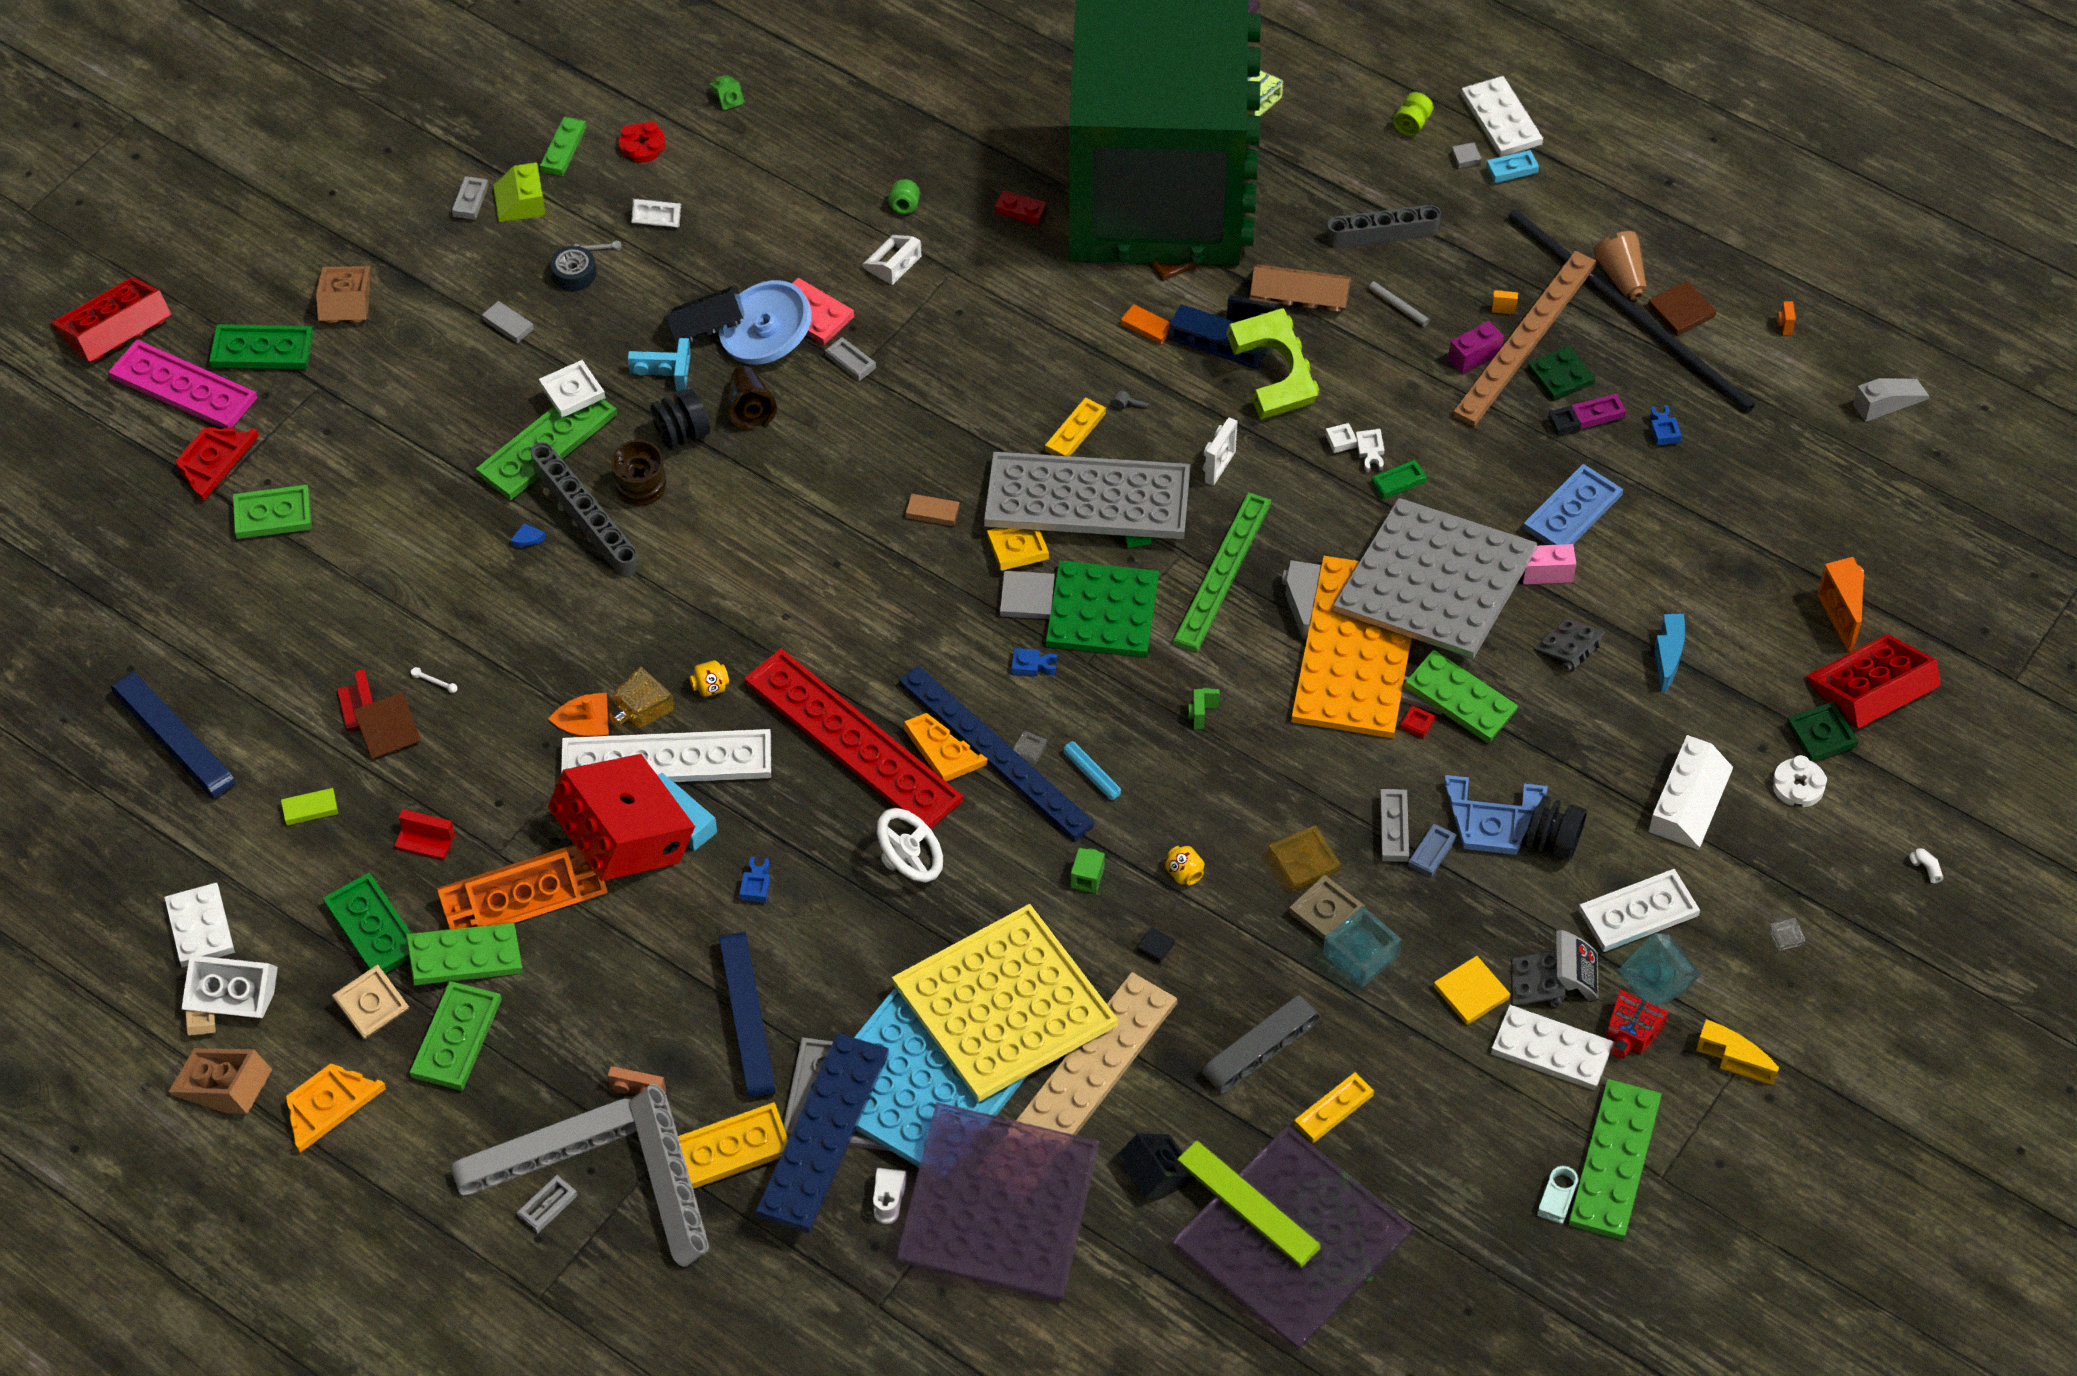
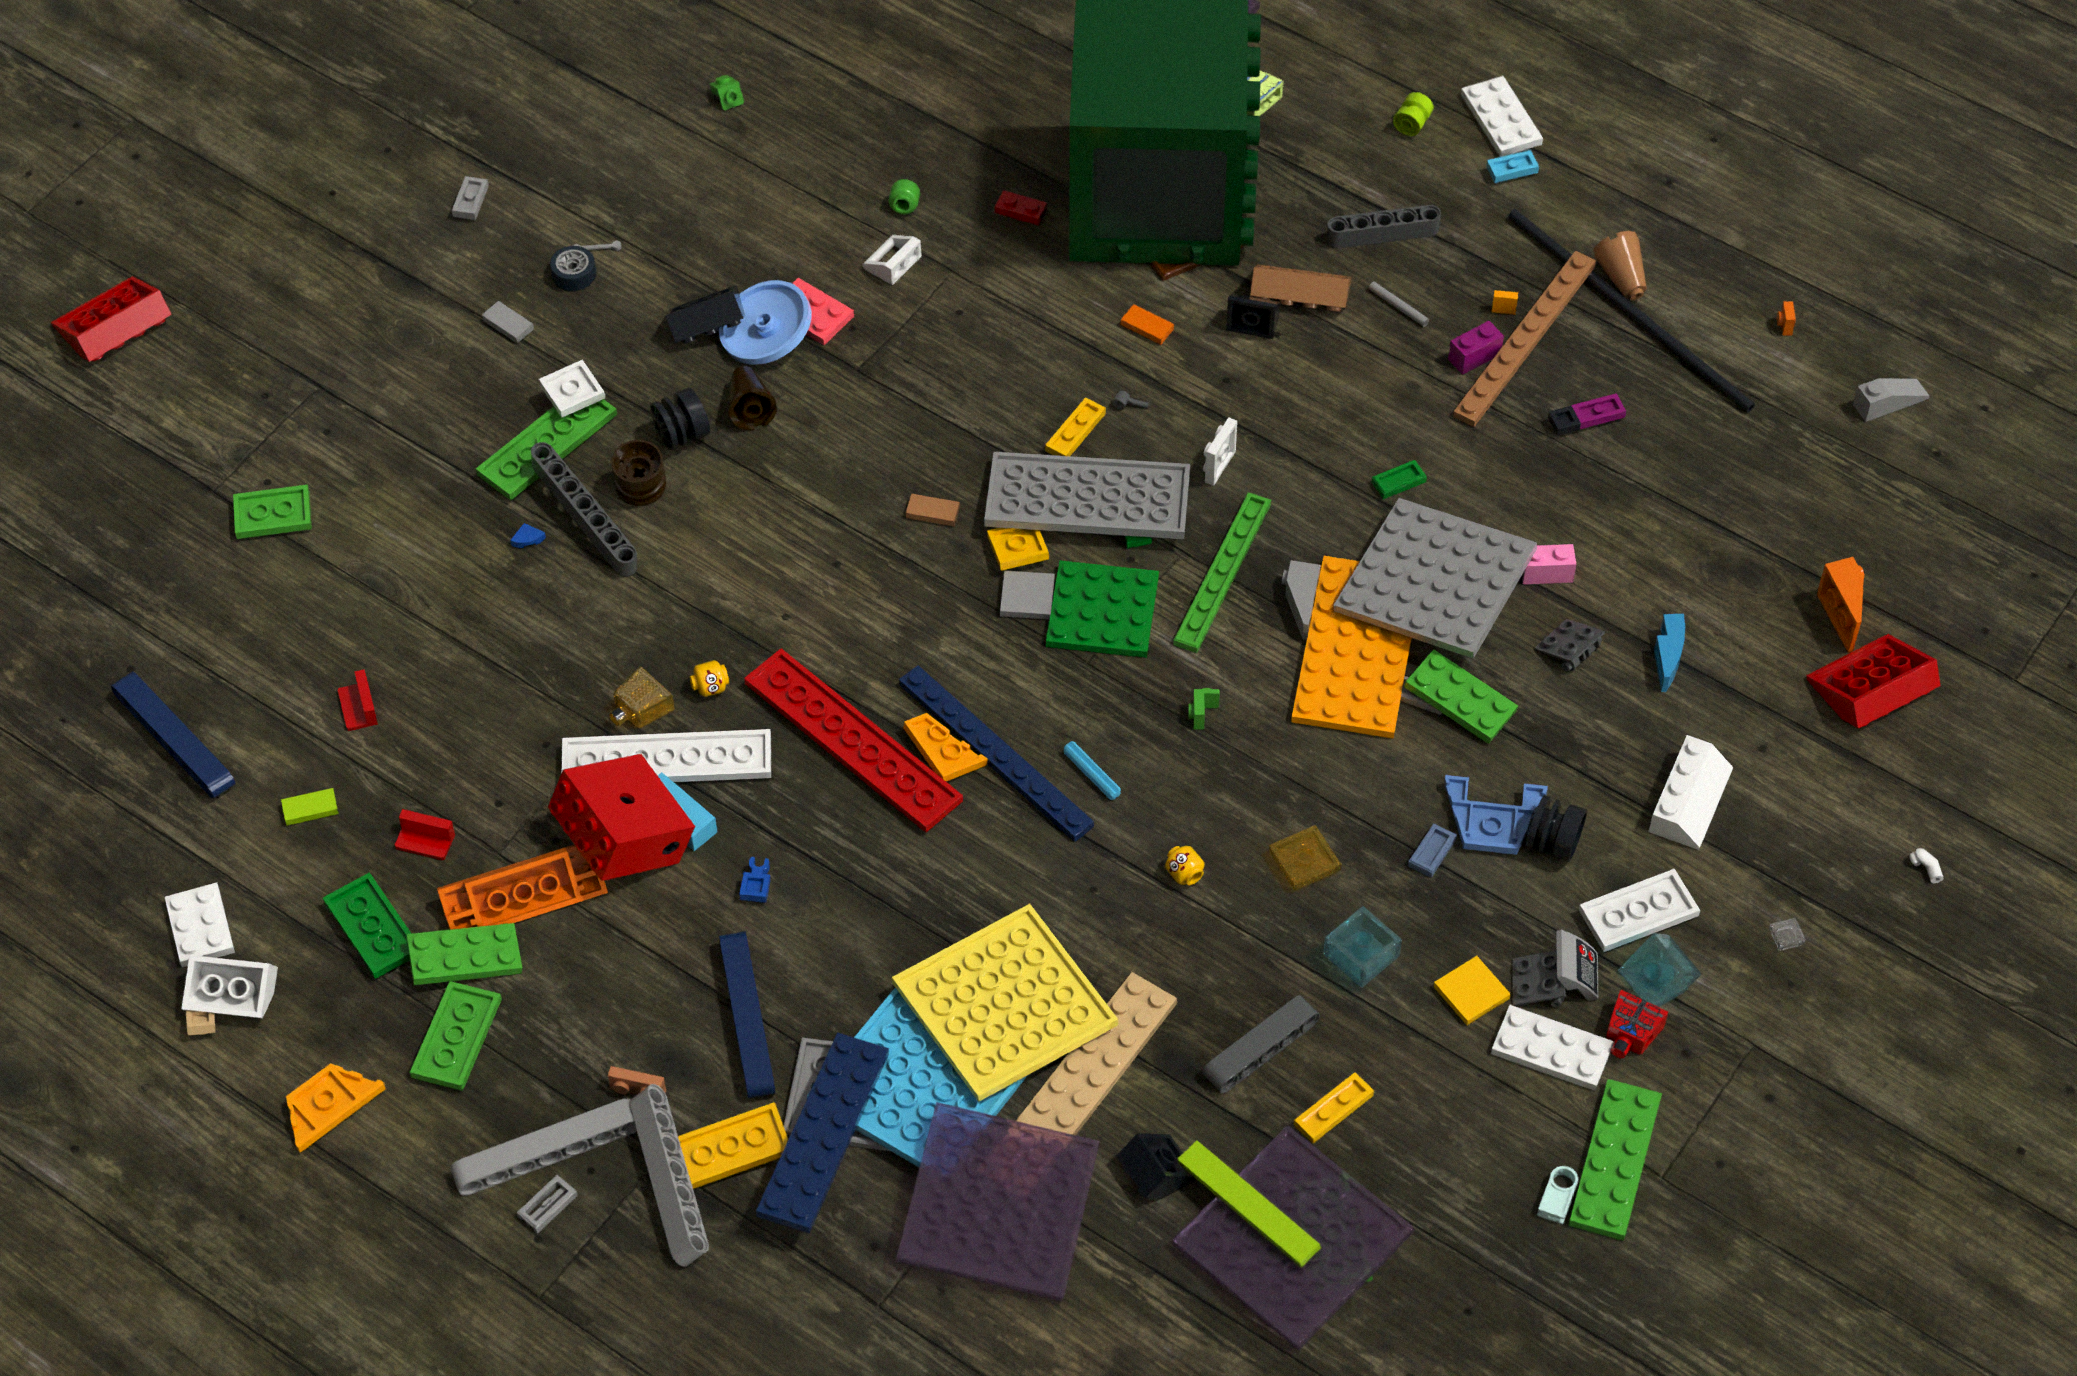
(182, 385): dark pink plate -> none
(212, 457): red wing -> none
(222, 1079): medium nougat slope -> none
(261, 346): green plate -> none
(343, 294): medium nougat slope -> none
(370, 1002): tan tile -> none
(387, 725): reddish brown tile -> none
(416, 673): white hinge -> none
(519, 194): lime slope -> none
(563, 146): bright green plate -> none
(583, 716): orange shield -> none
(632, 135): red plate -> none
(656, 213): white plate -> none
(663, 363): medium azure bracket -> none
(850, 359): light grey tile -> none
(888, 1194): white piece -> none
(906, 848): white piece -> none
(1029, 662): blue plate -> none
(1030, 747): clear tile -> none
(1087, 870): bright green brick -> none
(1156, 945): black tile -> none
(1209, 335): dark blue brick -> none
(1276, 332): lime arch -> none
(1324, 907): dark tan plate -> none
(1341, 438): white plate -> none
(1370, 446): white plate -> none
(1394, 825): light grey plate -> none
(1417, 722): red tile -> none
(1466, 155): light grey tile -> none
(1561, 373): dark green plate -> none
(1573, 508): medium blue plate -> none
(1664, 428): blue plate -> none
(1682, 308): reddish brown tile -> none
(1736, 1053): yellow slope -> none
(1801, 769): white plate -> none
(1822, 732): dark green plate -> none

